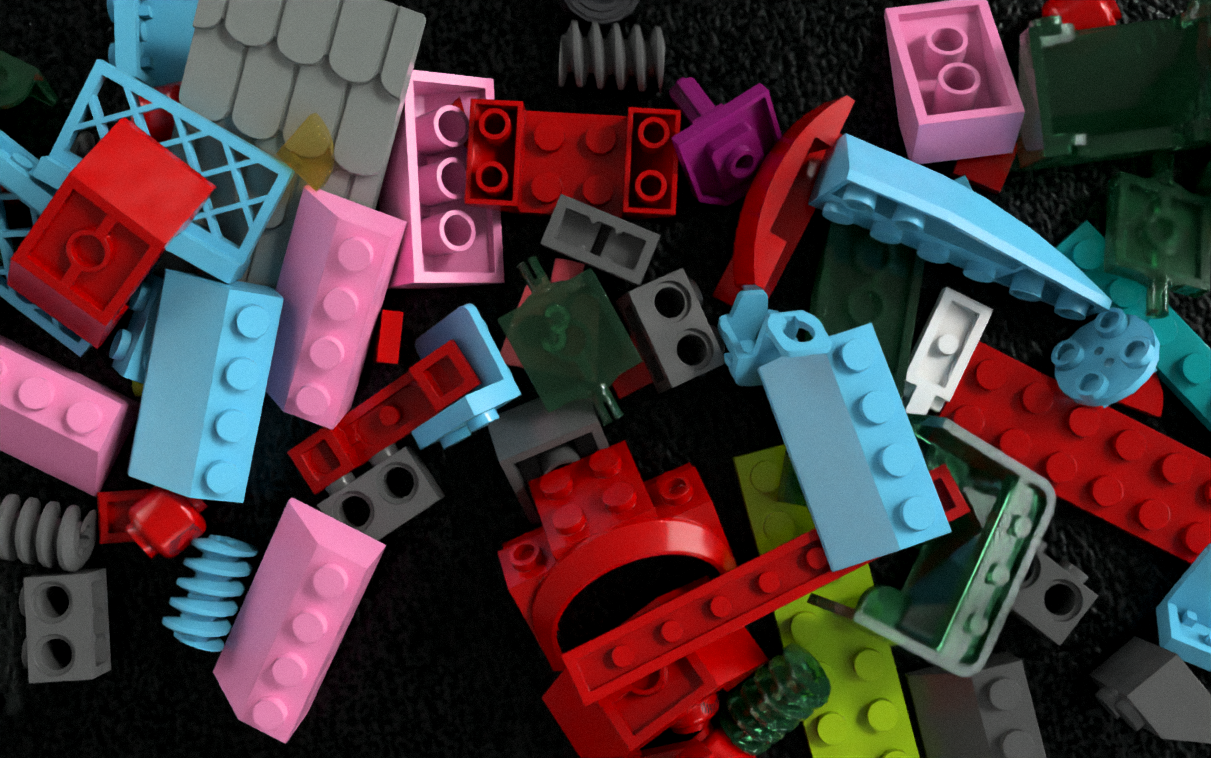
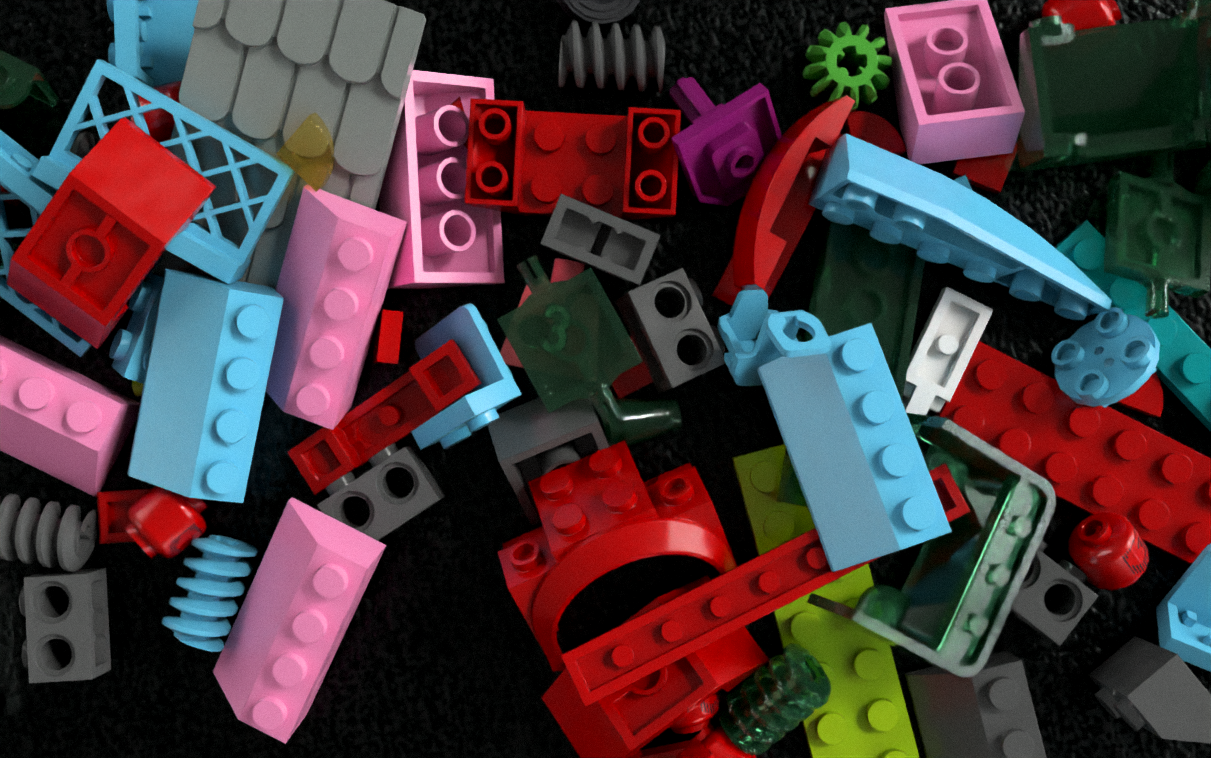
(642, 420): none -> clear green cone
(858, 54): none -> bright green gear
(875, 131): none -> red tile
(1108, 551): none -> red head

